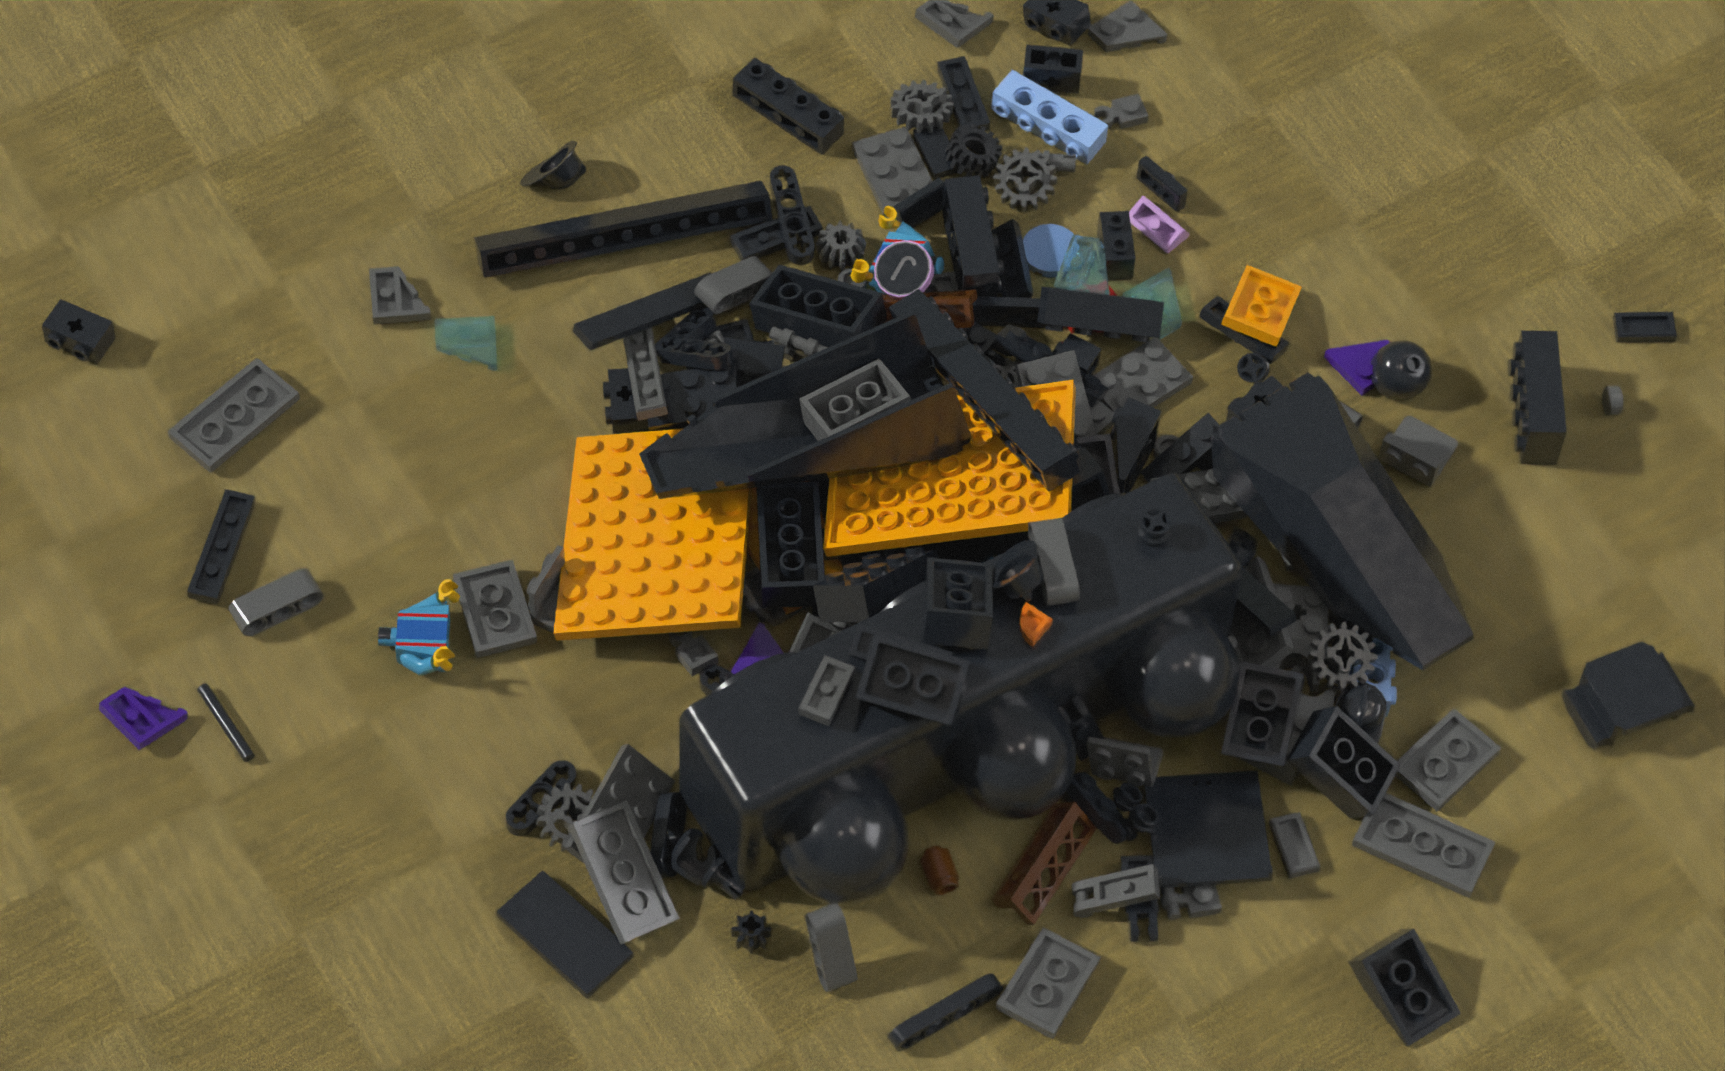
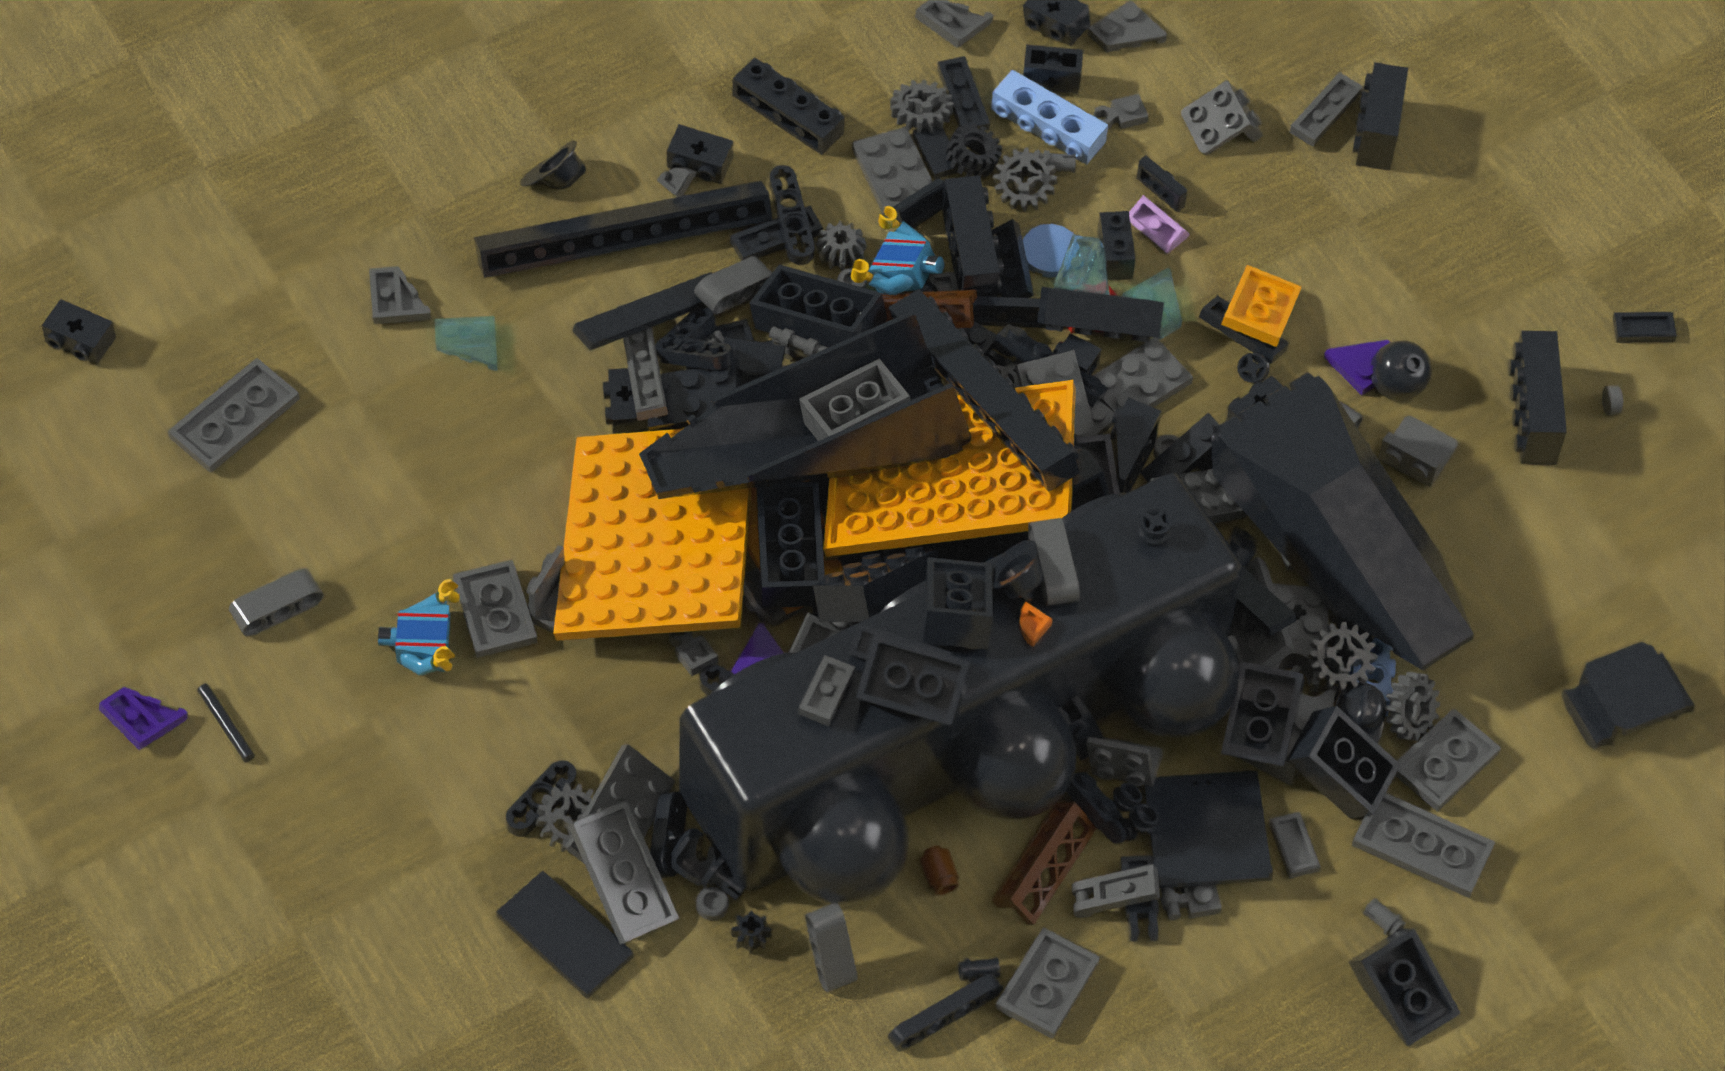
(221, 546): black plate -> none
(677, 180): none -> dark grey tile
(700, 152): none -> black brick
(712, 903): none -> dark grey tile
(903, 269): black tile -> none
(975, 969): none -> black pin
(1221, 117): none -> dark grey bracket
(1326, 109): none -> dark grey plate
(1380, 116): none -> black brick
(1384, 917): none -> dark grey pin
(1412, 706): none -> dark grey gear

